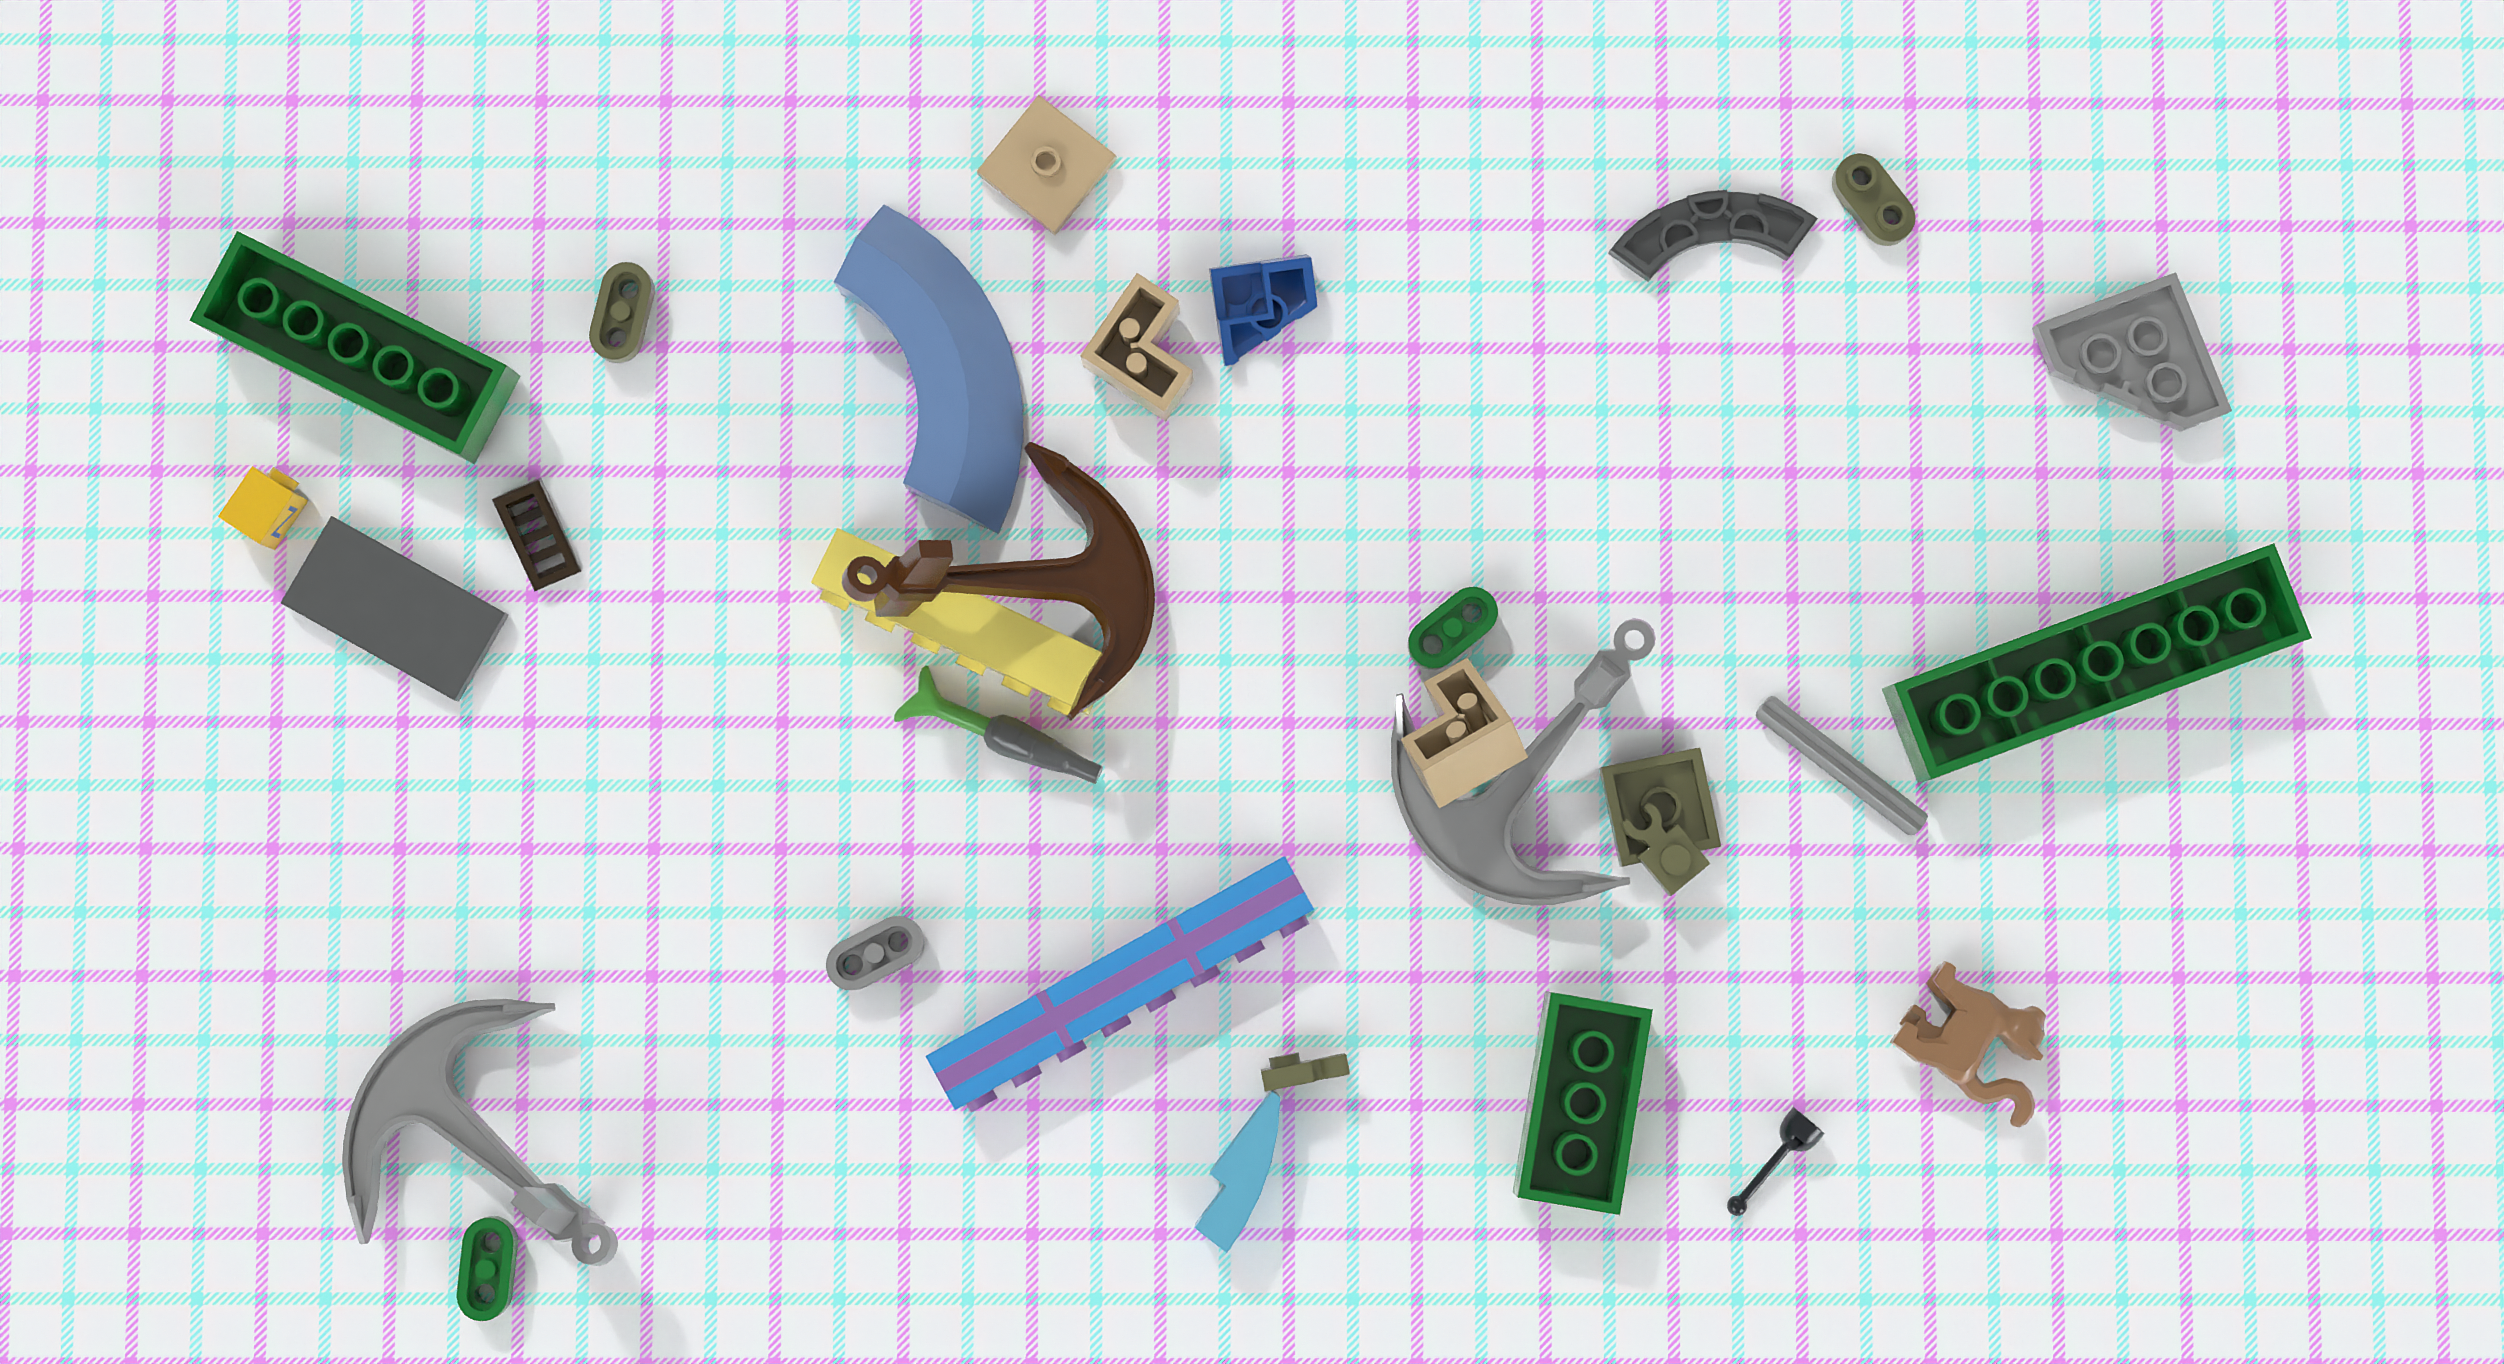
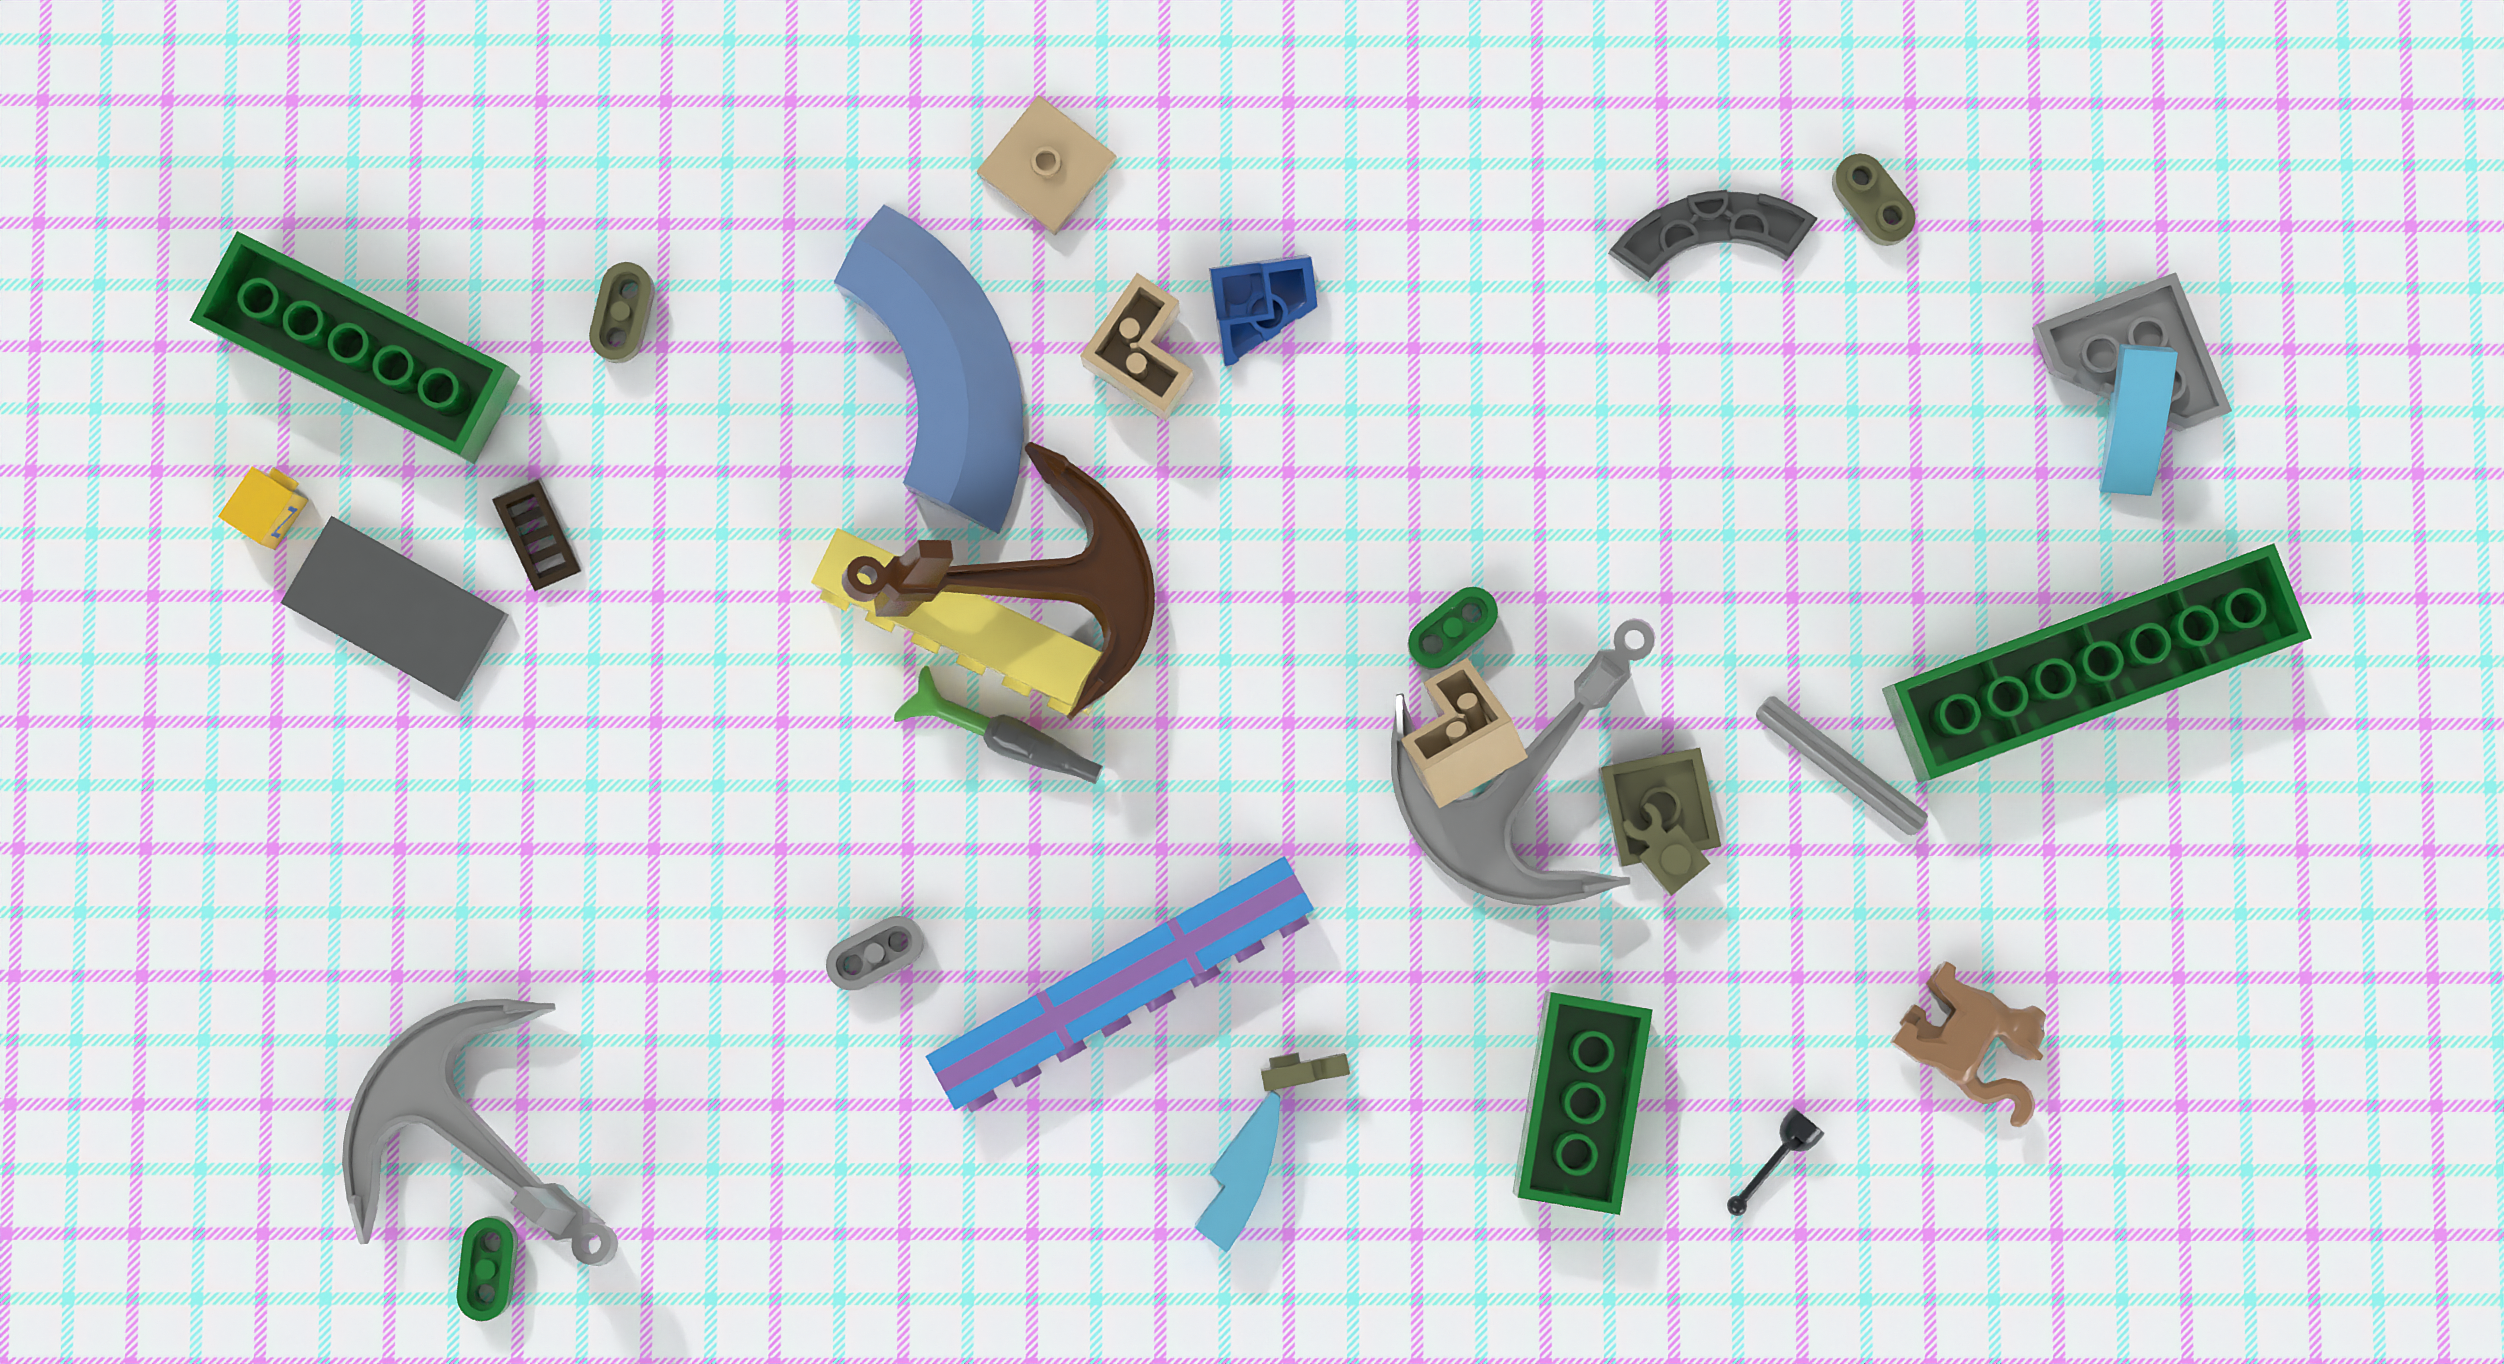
(2137, 419): none -> medium azure slope

